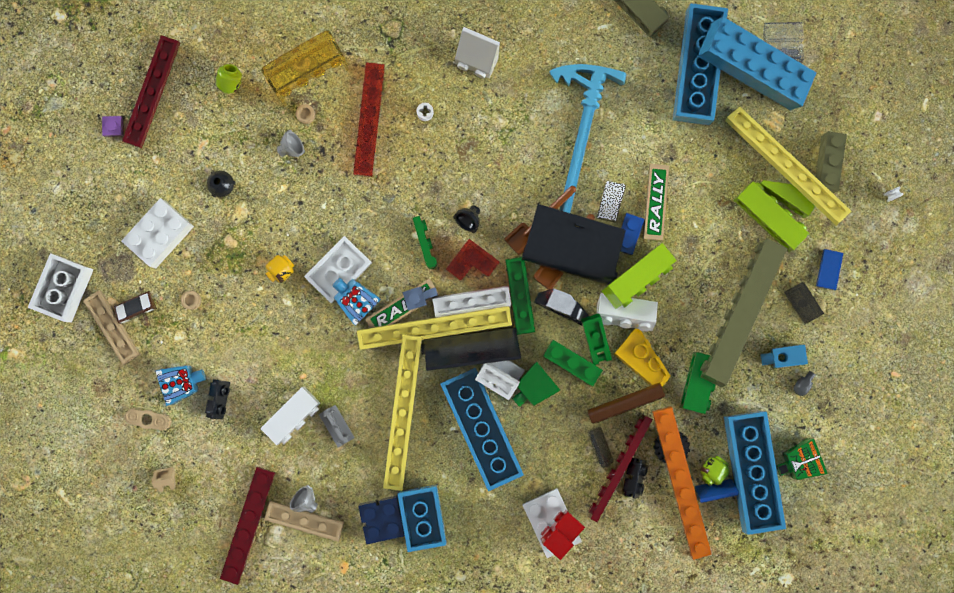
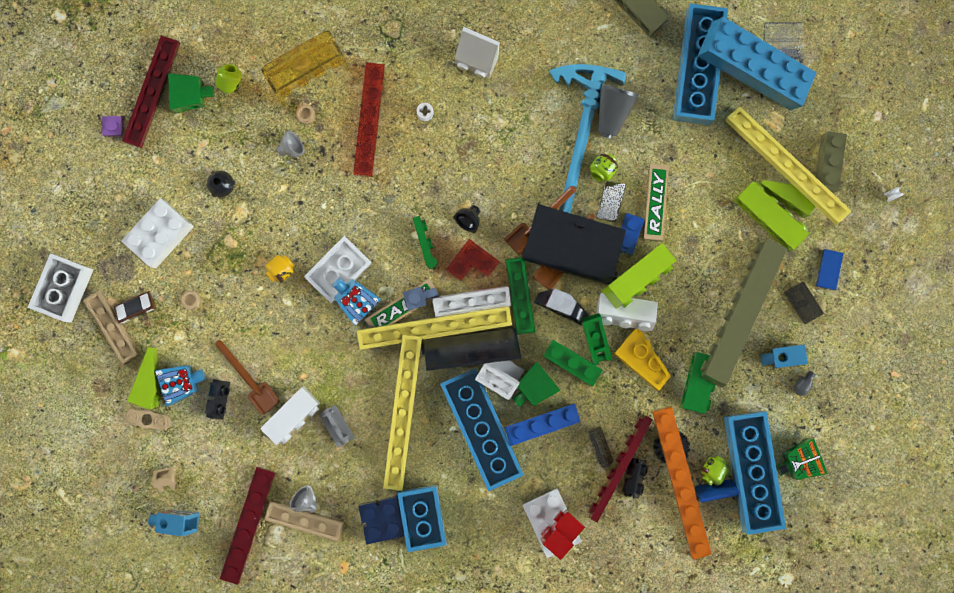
(146, 385): none -> lime slope
(175, 522): none -> dark azure torso
(187, 92): none -> green torso
(262, 395): none -> dark orange piece
(542, 424): none -> blue plate
(603, 167): none -> lime head
(614, 109): none -> dark grey cone
(626, 403): reddish brown brick -> none

